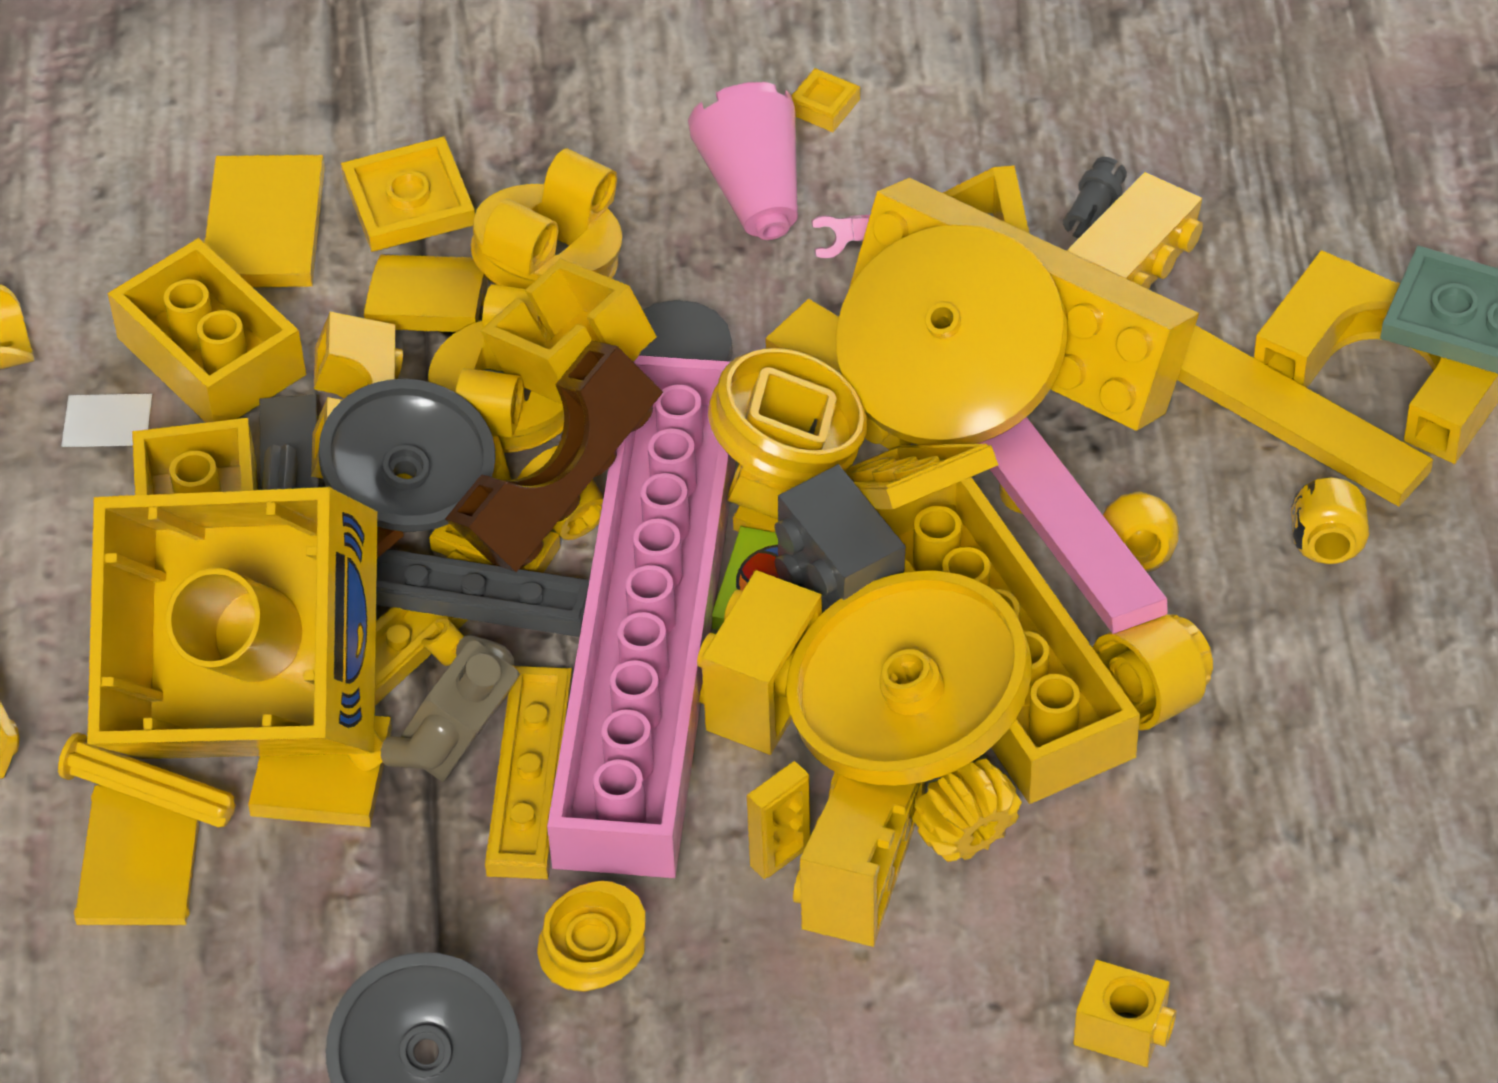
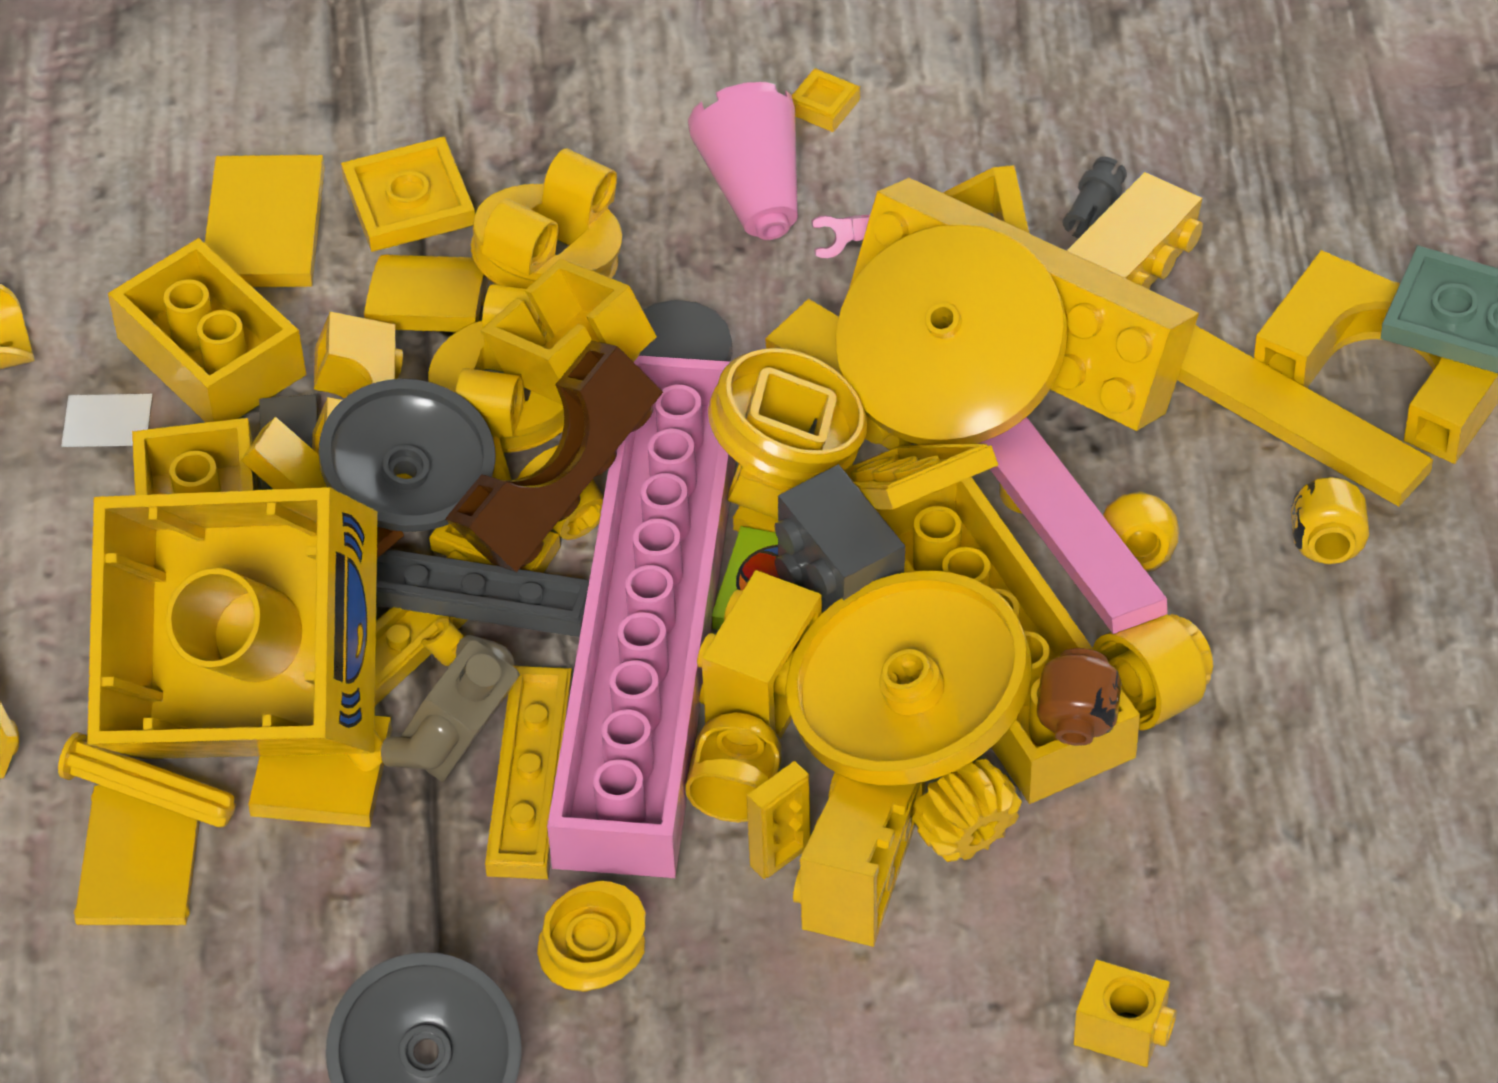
(283, 459): none -> yellow tile
(728, 762): none -> yellow helmet
(1079, 696): none -> dark orange head

